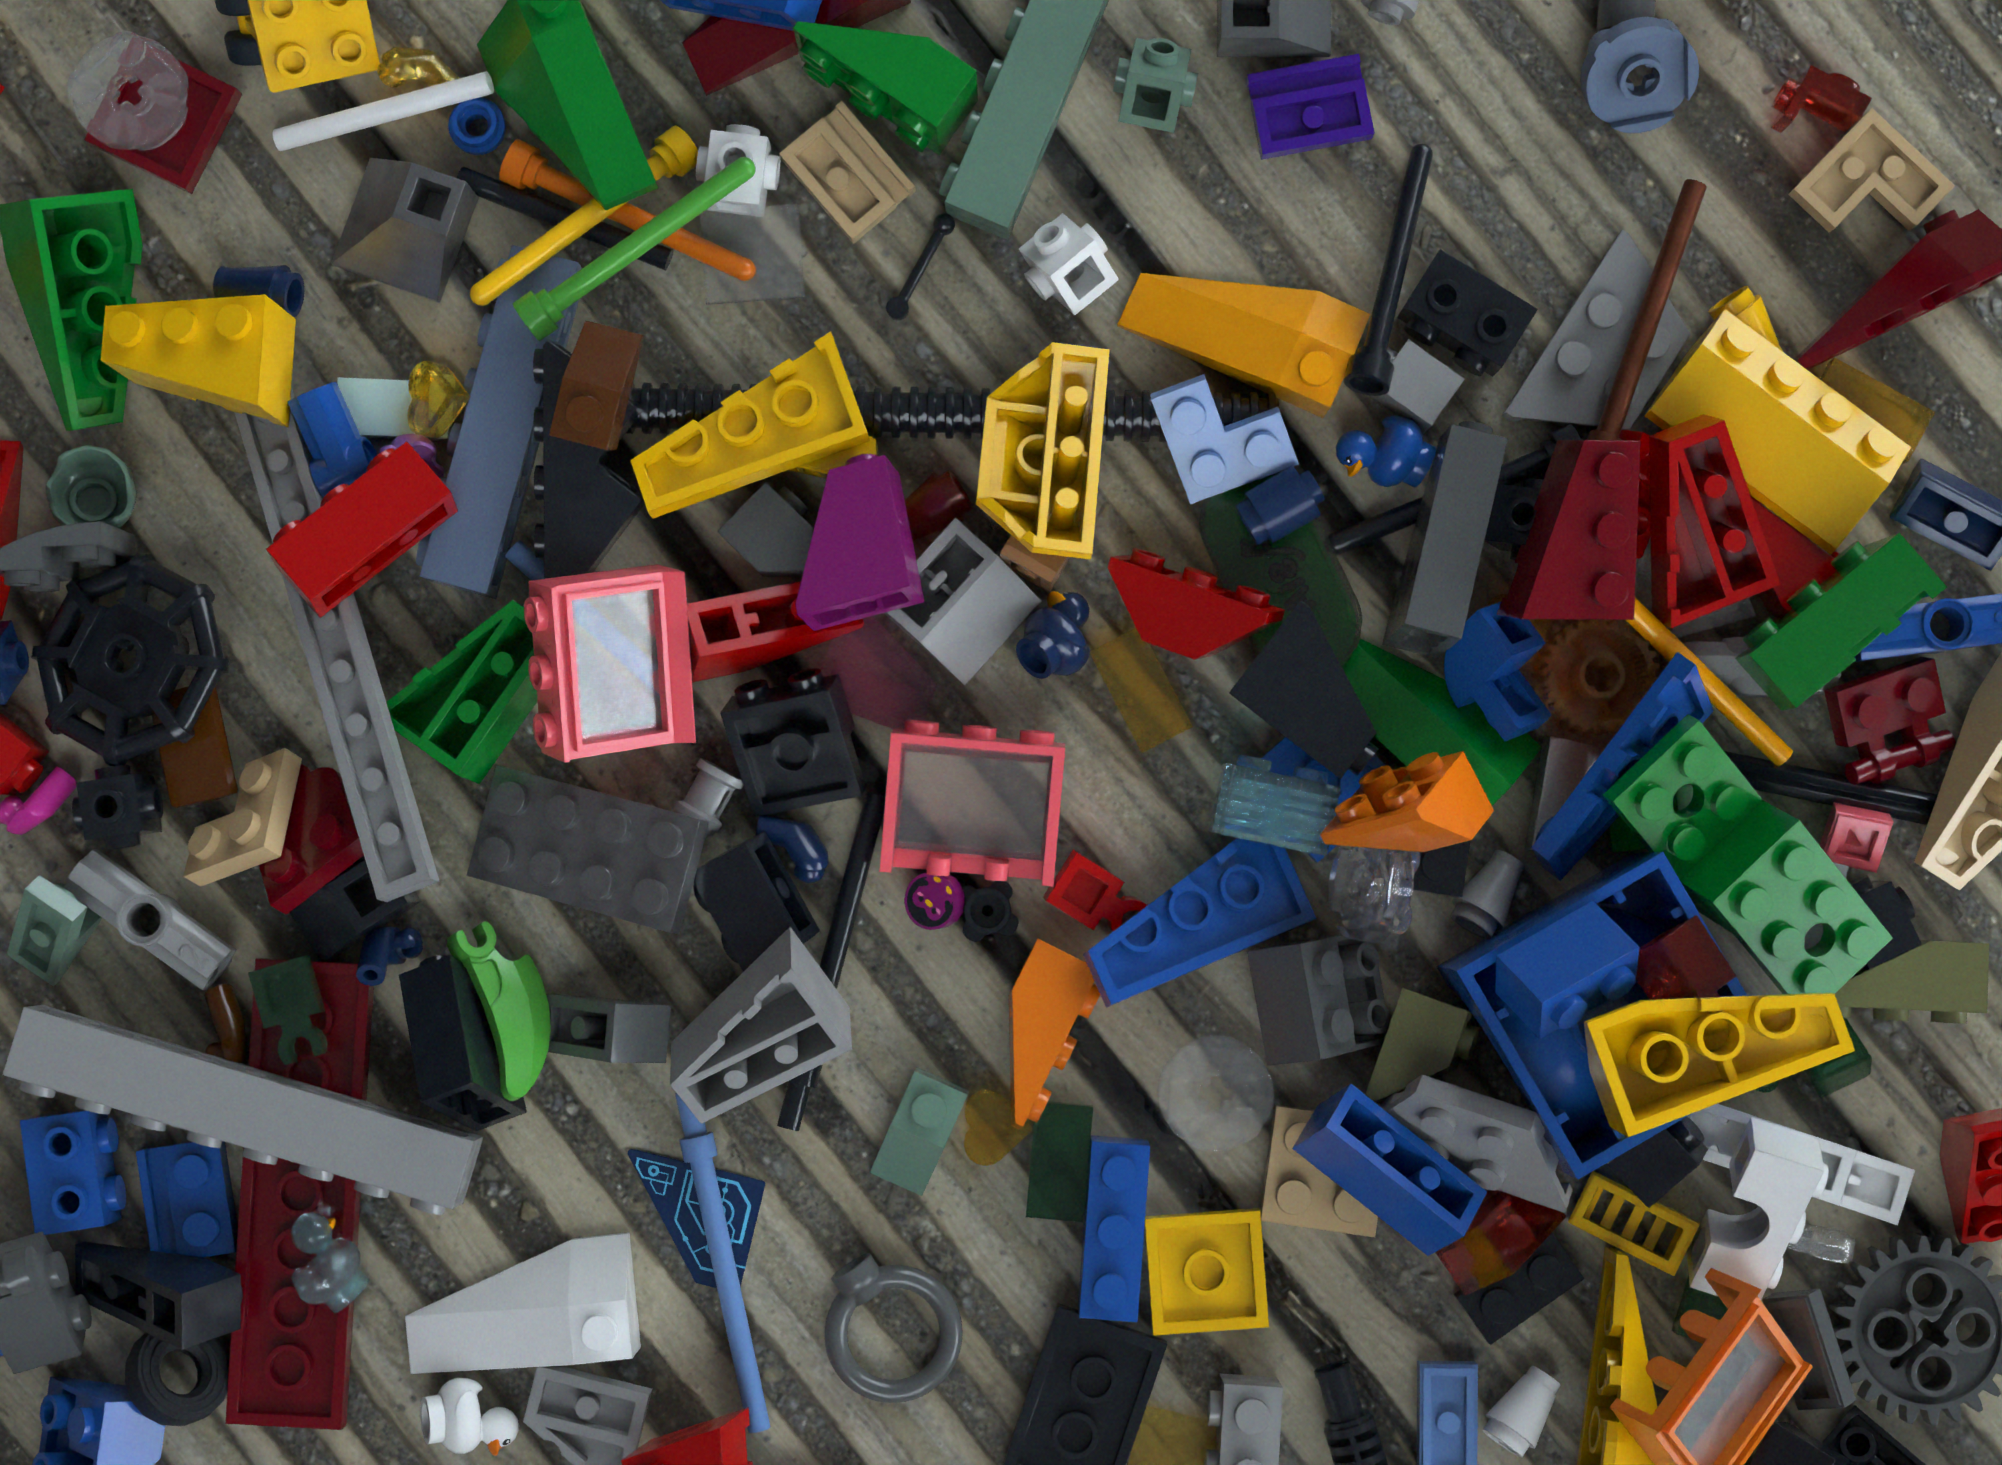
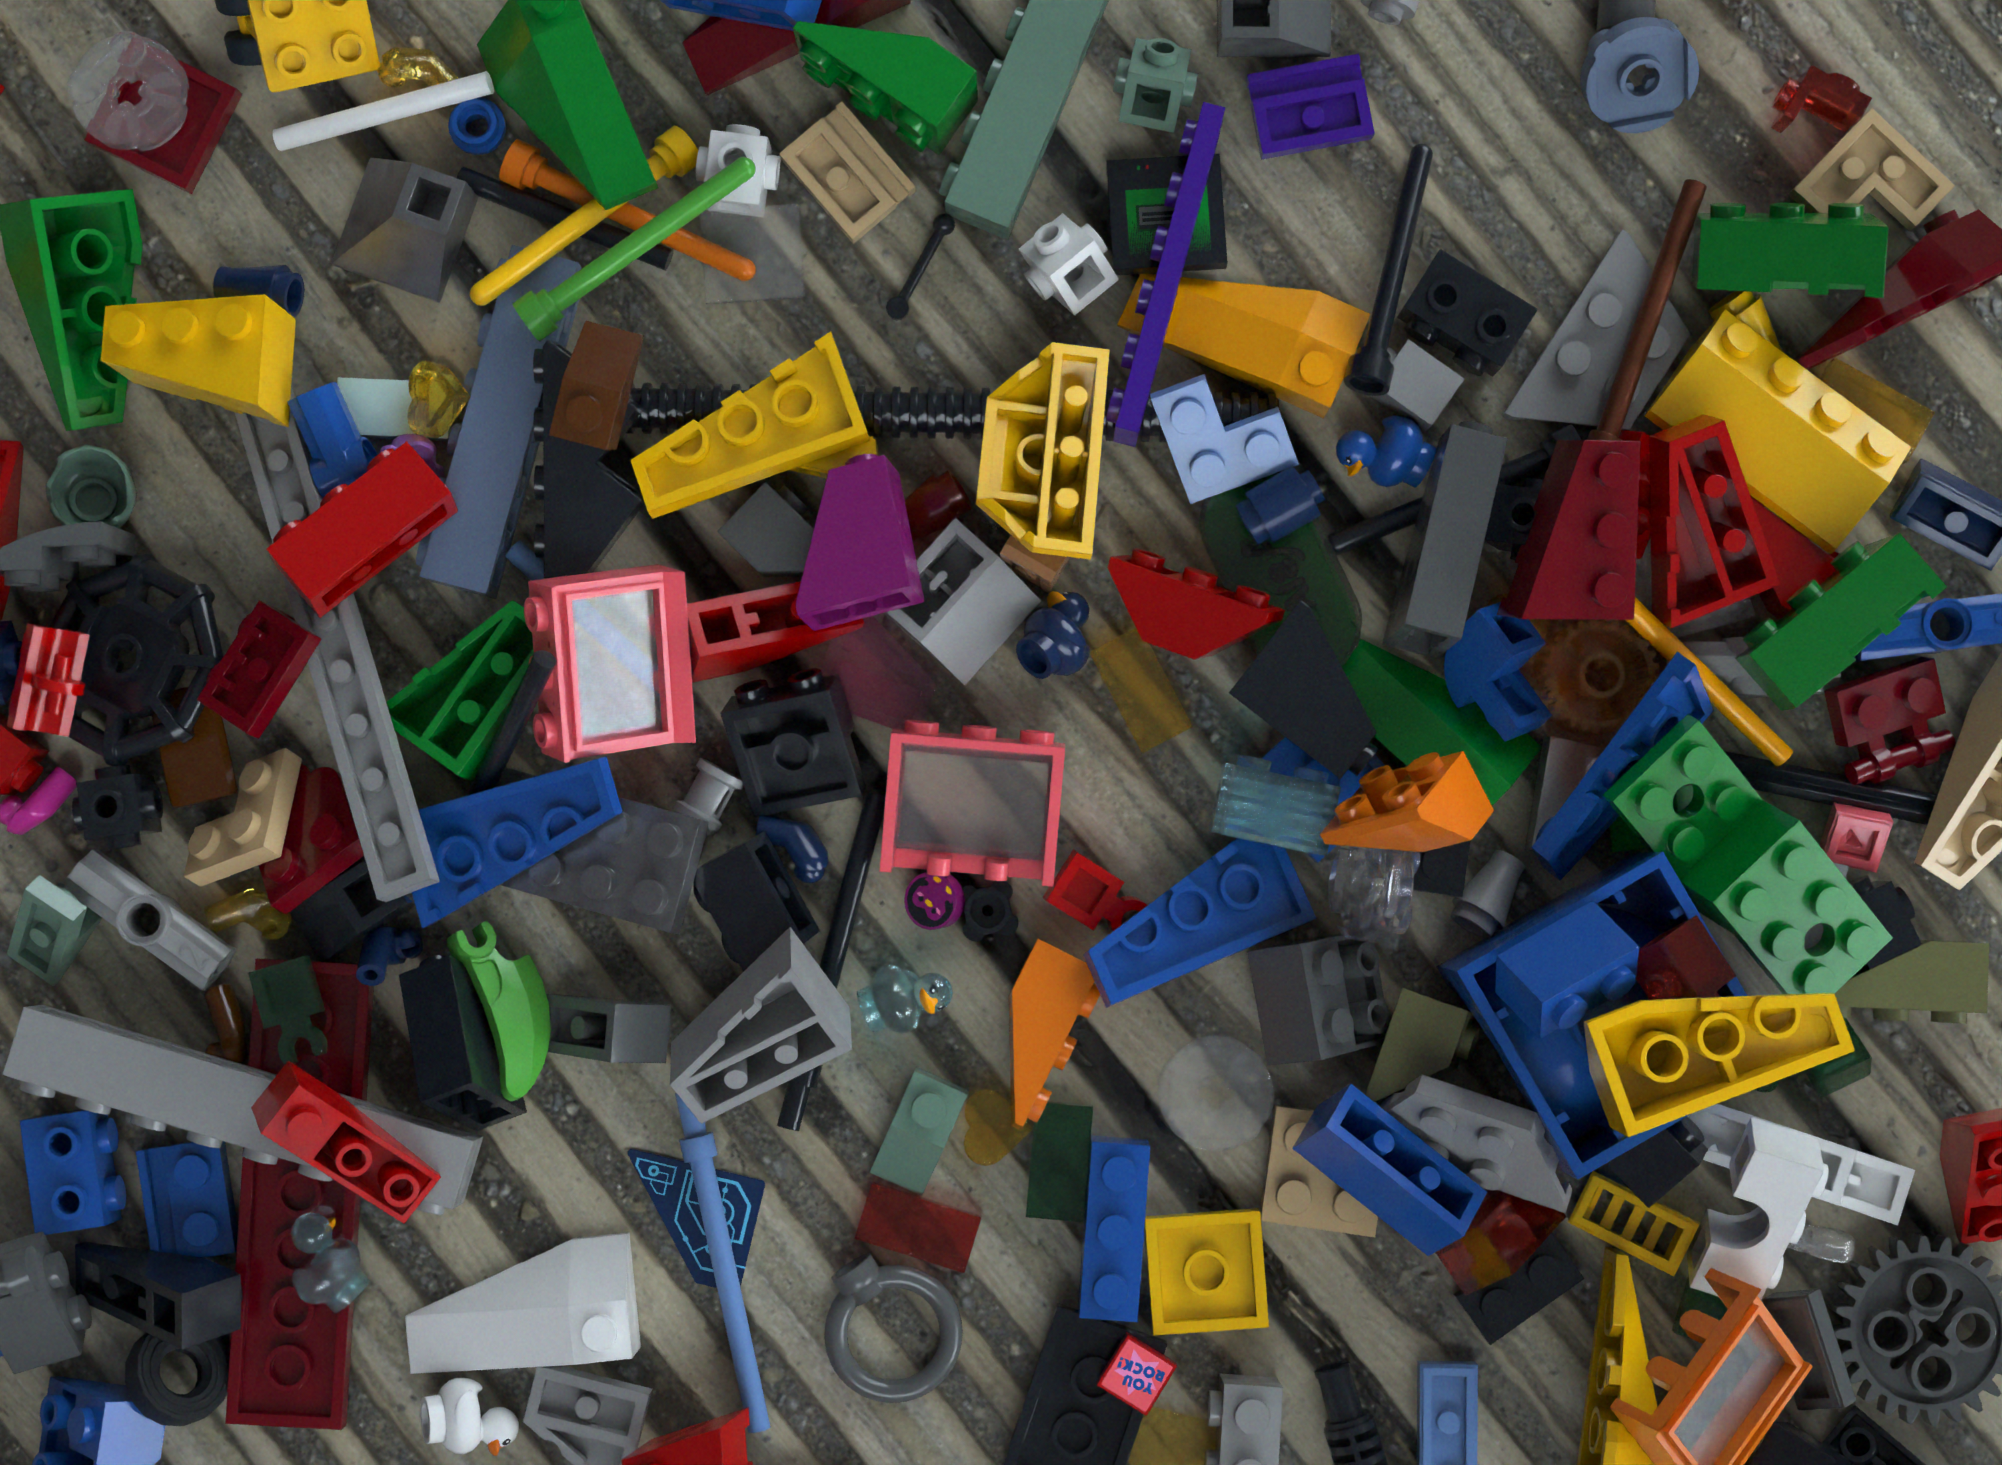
(48, 680): none -> red hips
(248, 907): none -> clear yellow arm
(258, 669): none -> dark red bracket
(342, 1142): none -> red slope
(508, 829): none -> blue wing
(514, 722): none -> black bar
(899, 996): none -> clear light blue animal
(918, 1227): none -> clear red tile
(1136, 1374): none -> tile
(1137, 207): none -> black tile
(1158, 296): none -> dark purple plate
(1522, 1412): white cone -> none
(1790, 249): none -> green wedge

